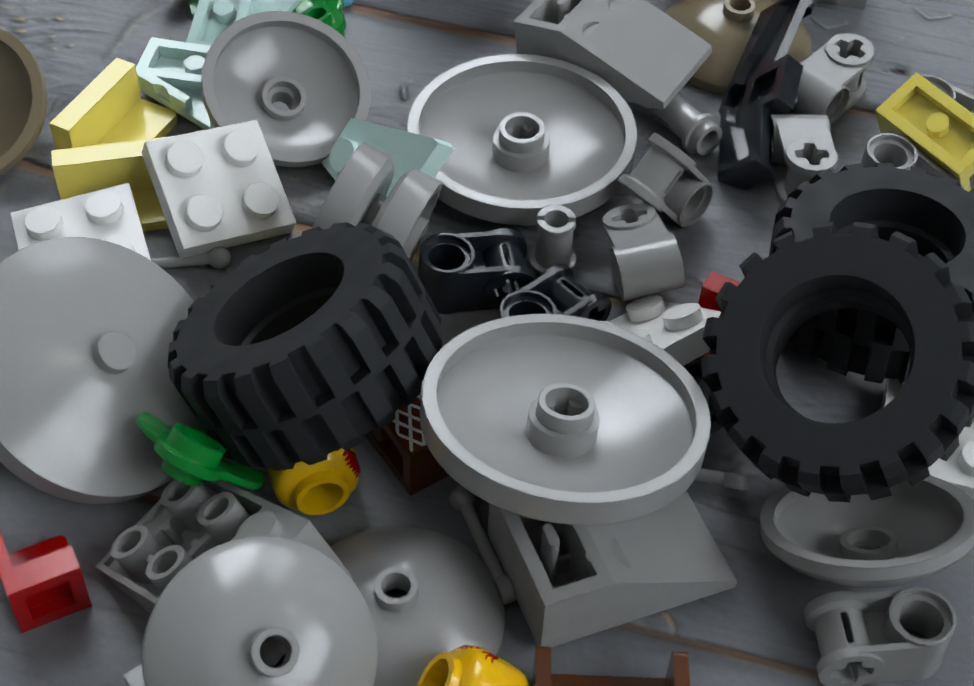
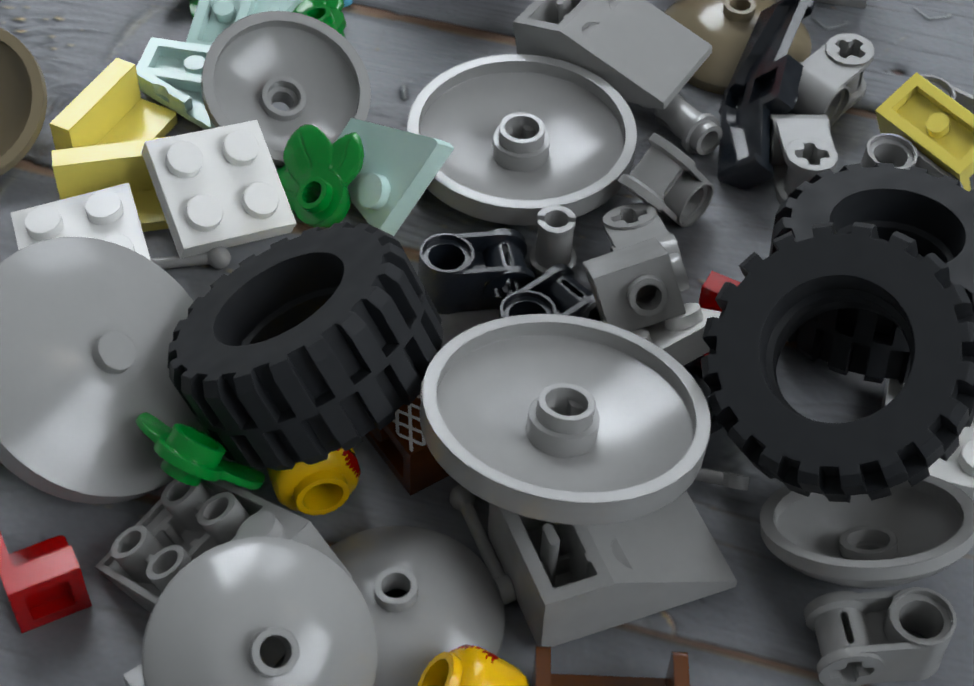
(319, 174): none -> green plate
(361, 198): light grey wheel -> none
(637, 285): none -> light grey brick

